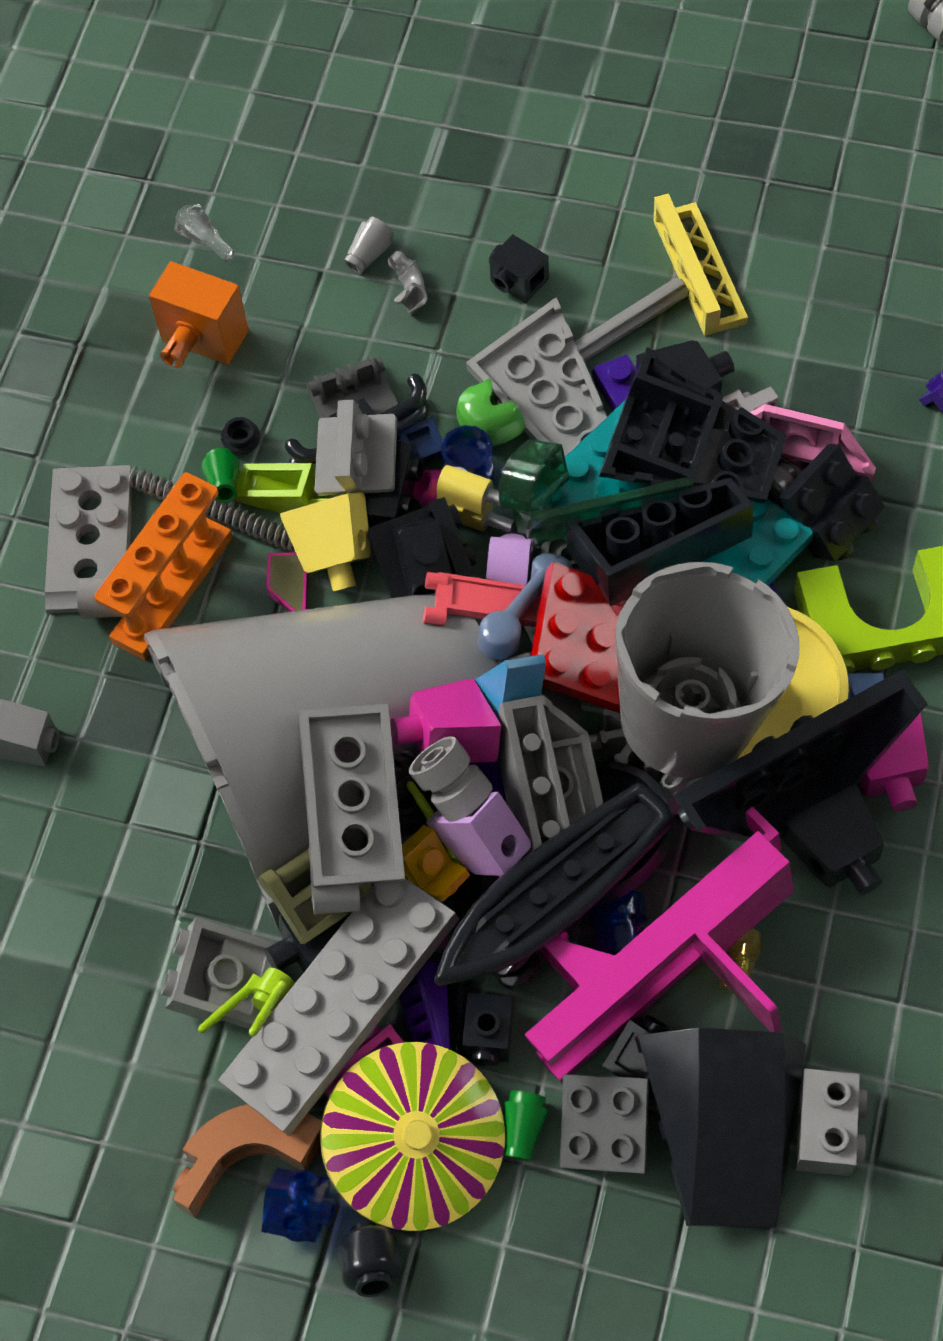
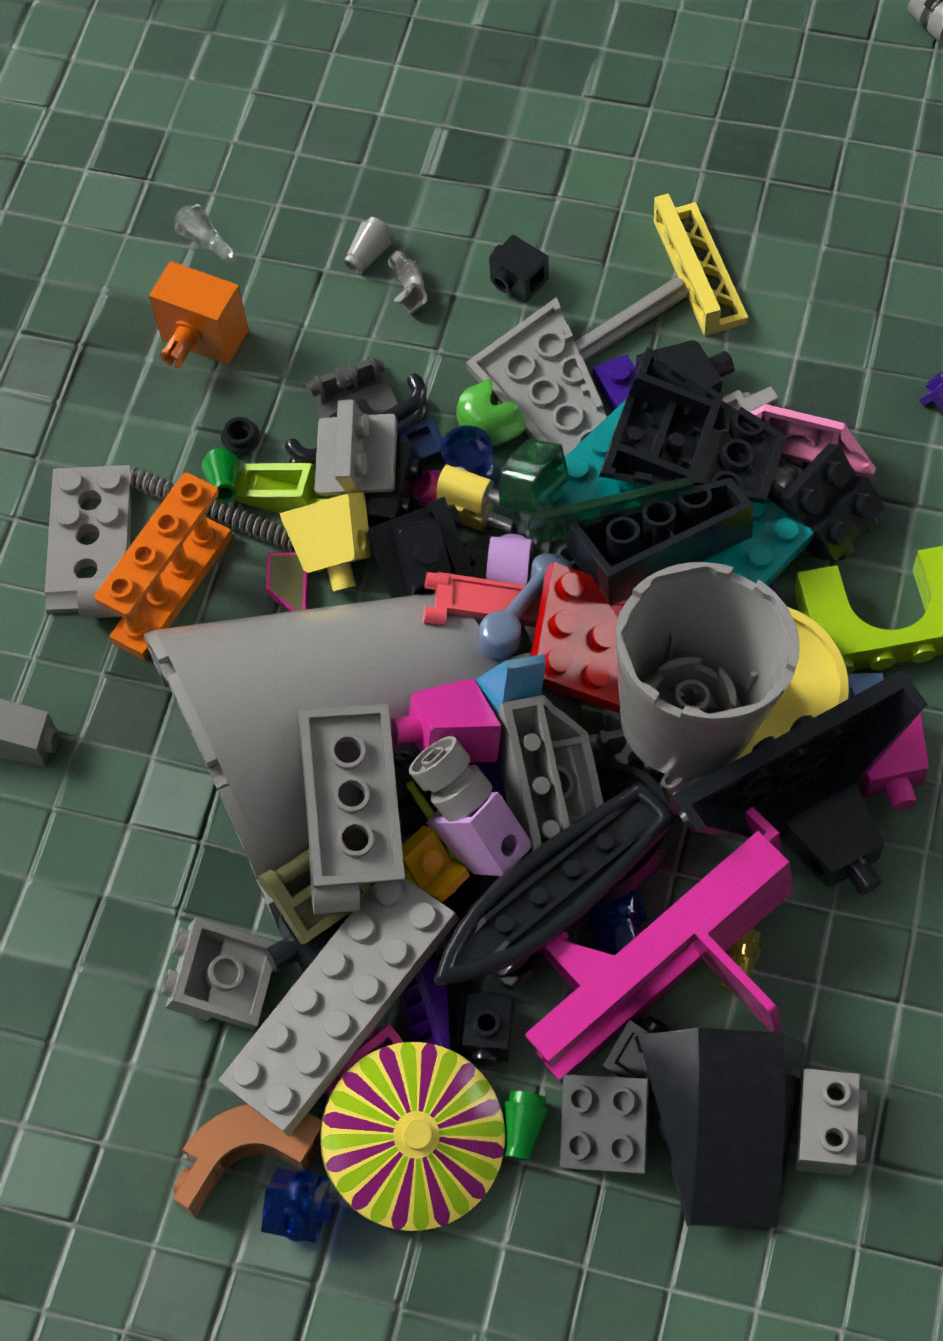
(267, 992): lime plant -> none
(369, 1259): black head -> none

